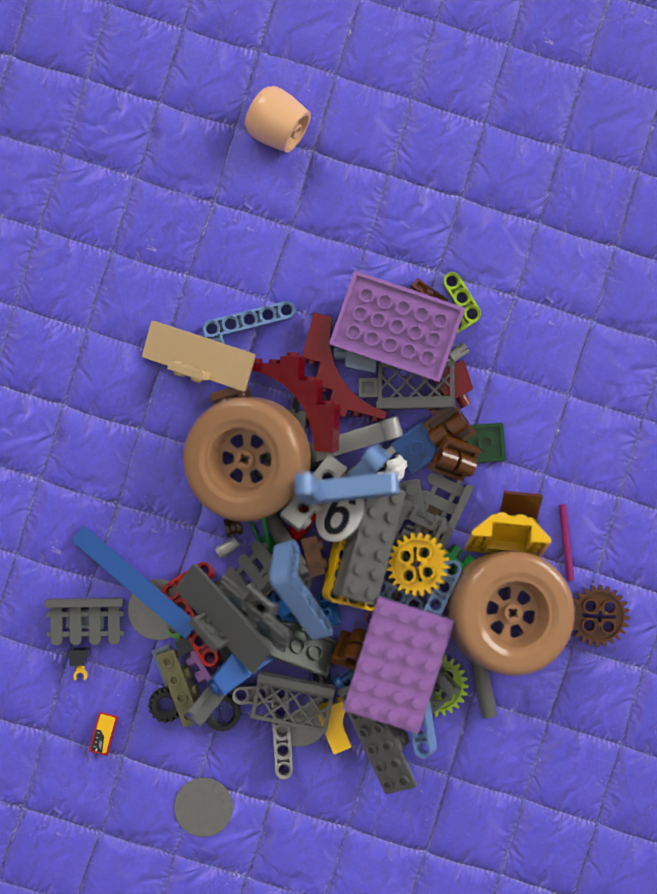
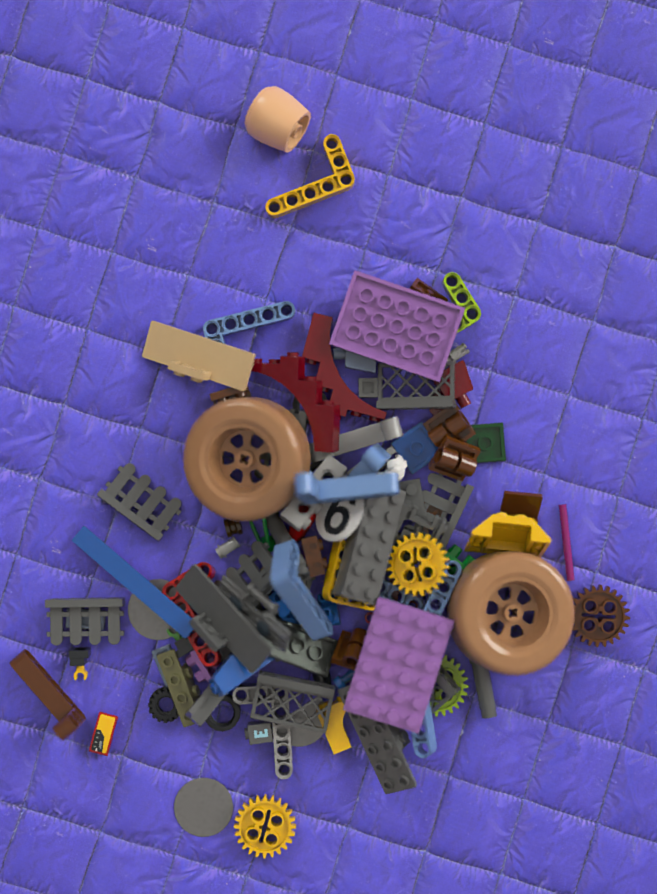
(50, 694): none -> reddish brown beam
(133, 495): none -> dark grey fence
(248, 821): none -> yellow gear
(259, 732): none -> dark grey brick
(317, 186): none -> yellow beam

